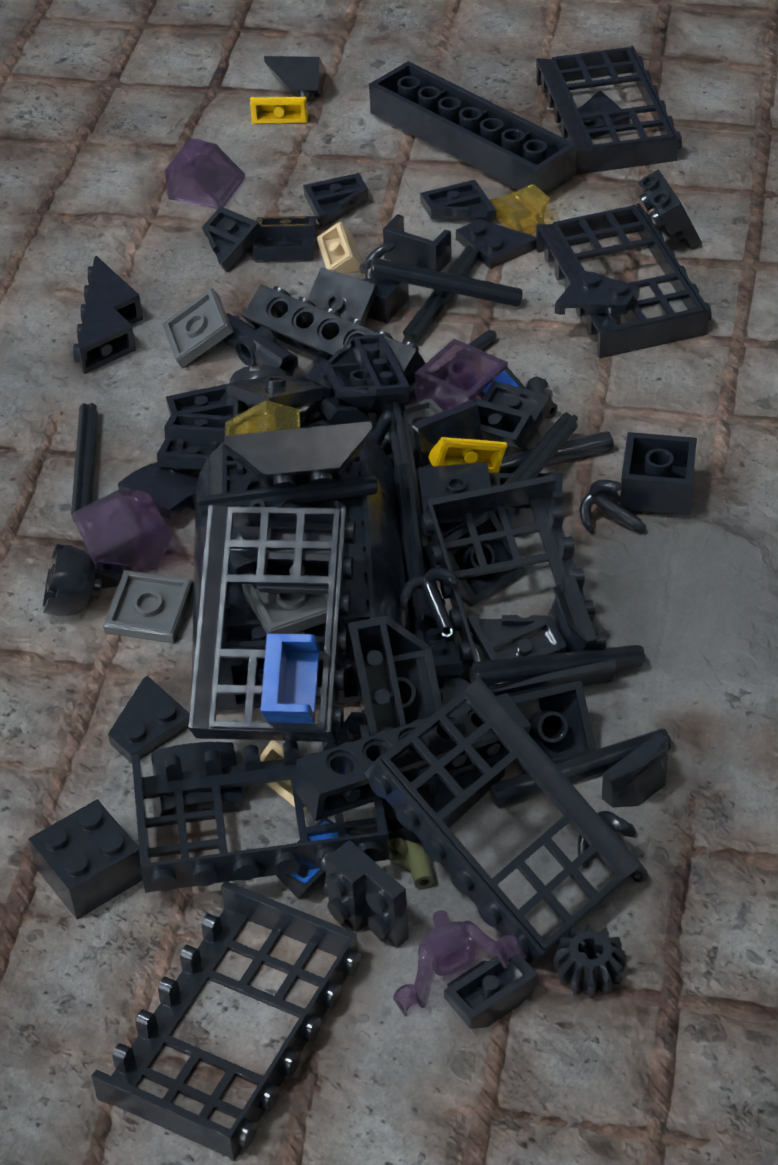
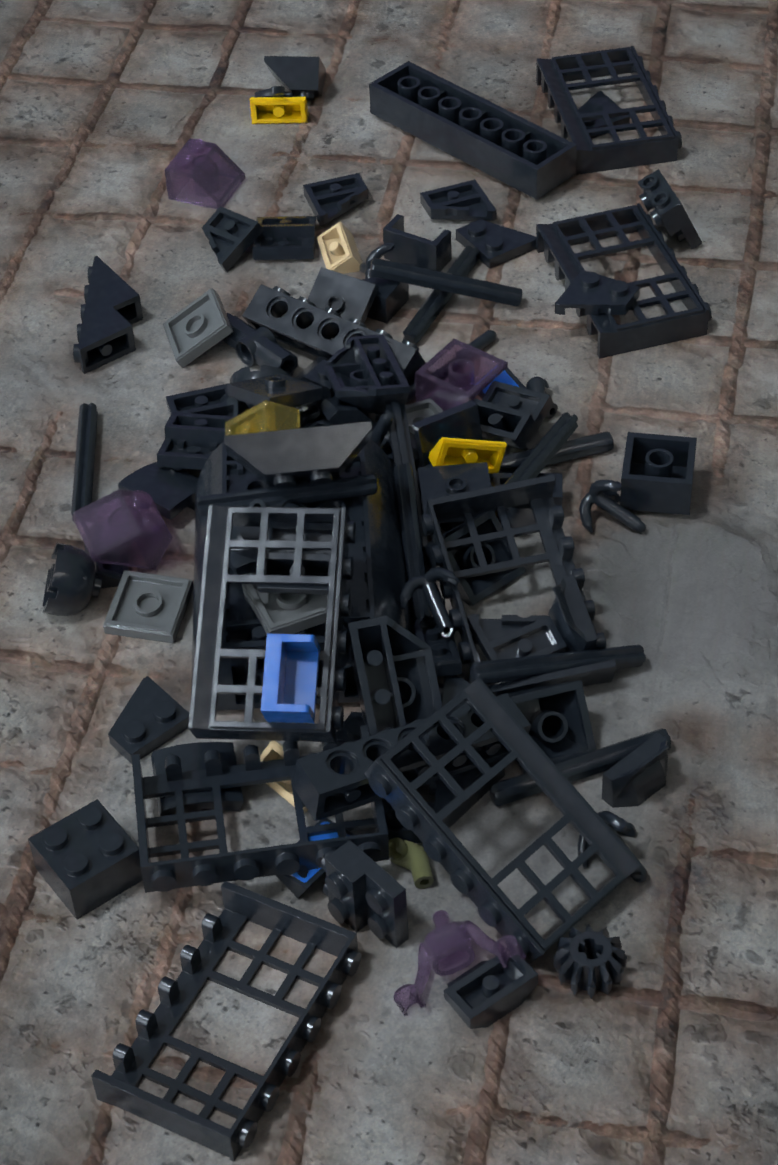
(274, 91): none -> black piece
(522, 209): clear yellow slope -> none

